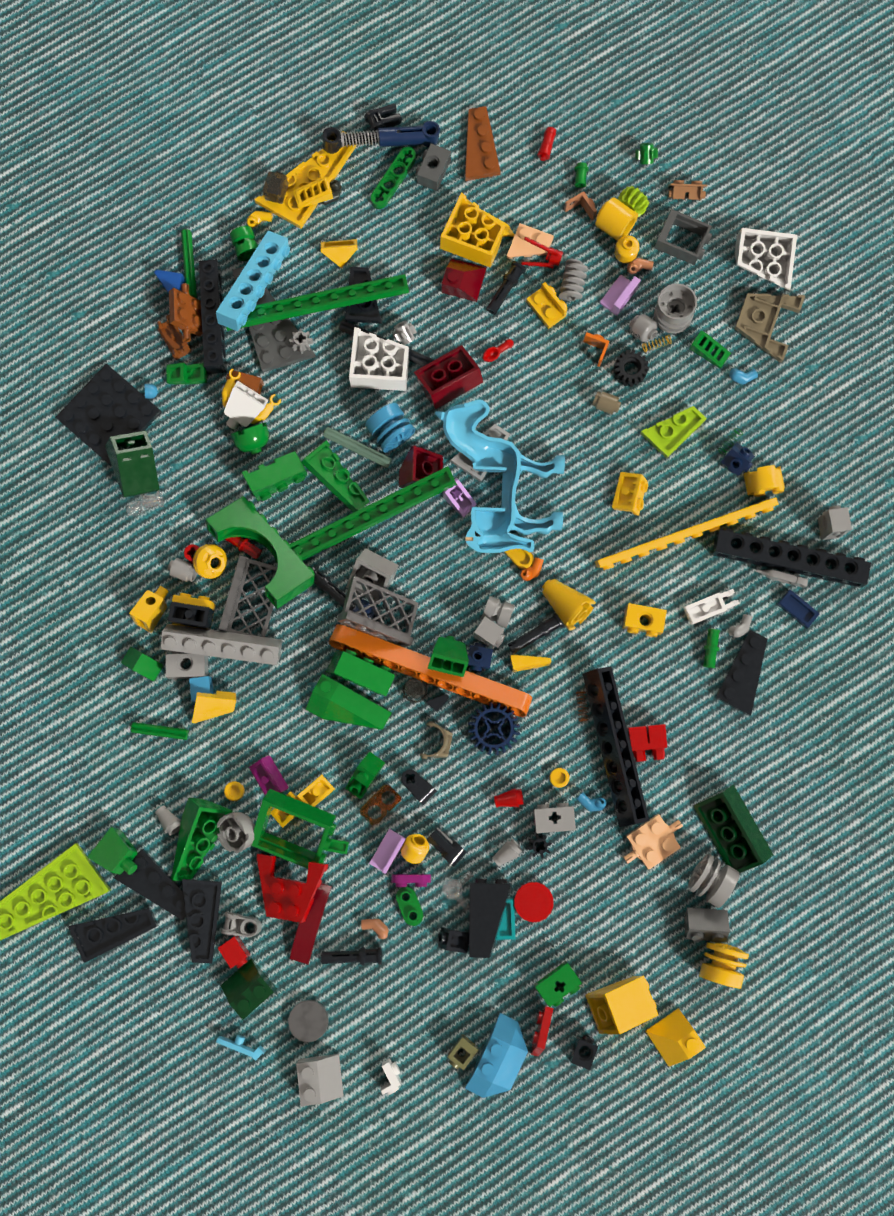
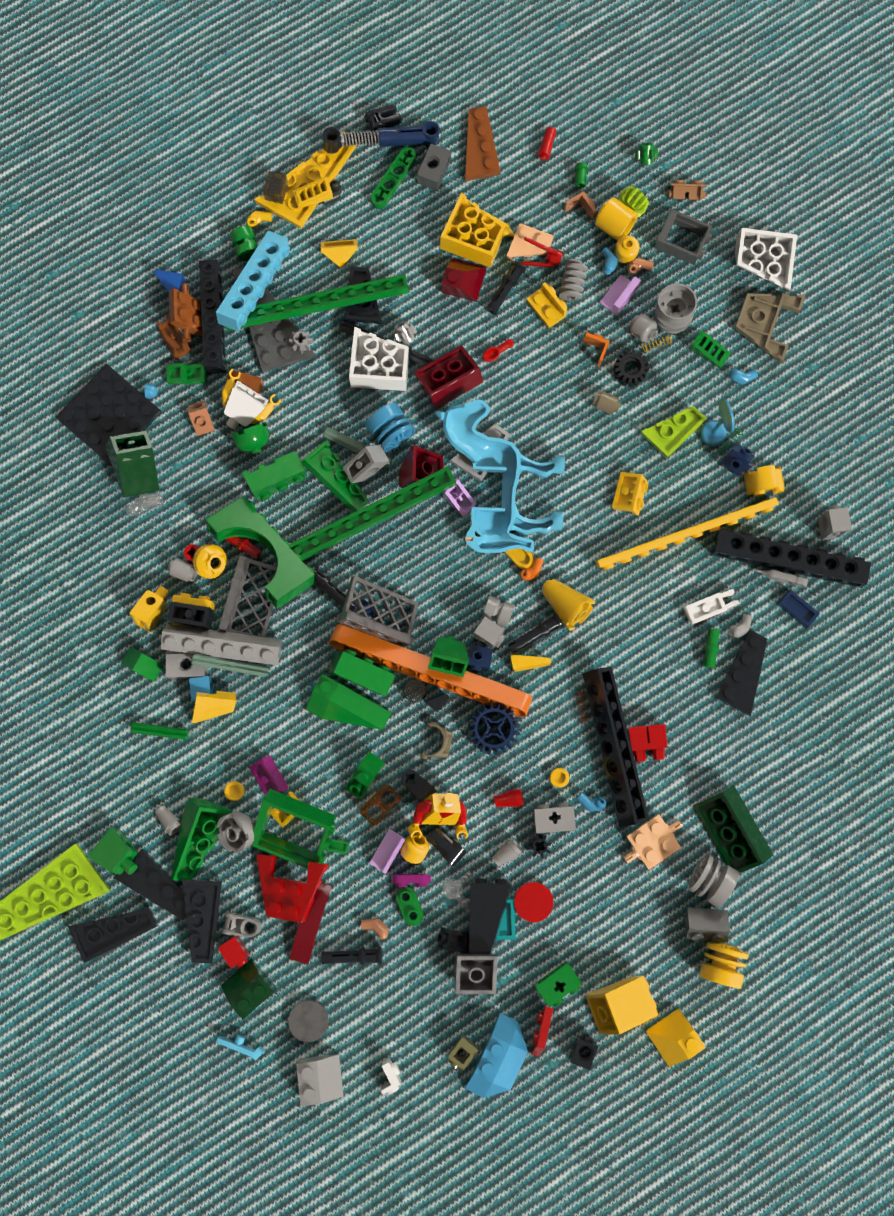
(188, 261): green axle -> none
(200, 418): none -> nougat bracket
(230, 665): none -> sand green axle
(316, 791): yellow slope -> none
(366, 463): none -> light grey brick
(374, 570): light grey slope -> none
(440, 810): none -> torso
(475, 974): none -> flat silver slope
(611, 261): none -> dark azure arm
(654, 615): yellow brick -> none
(714, 432): none -> dark azure piece

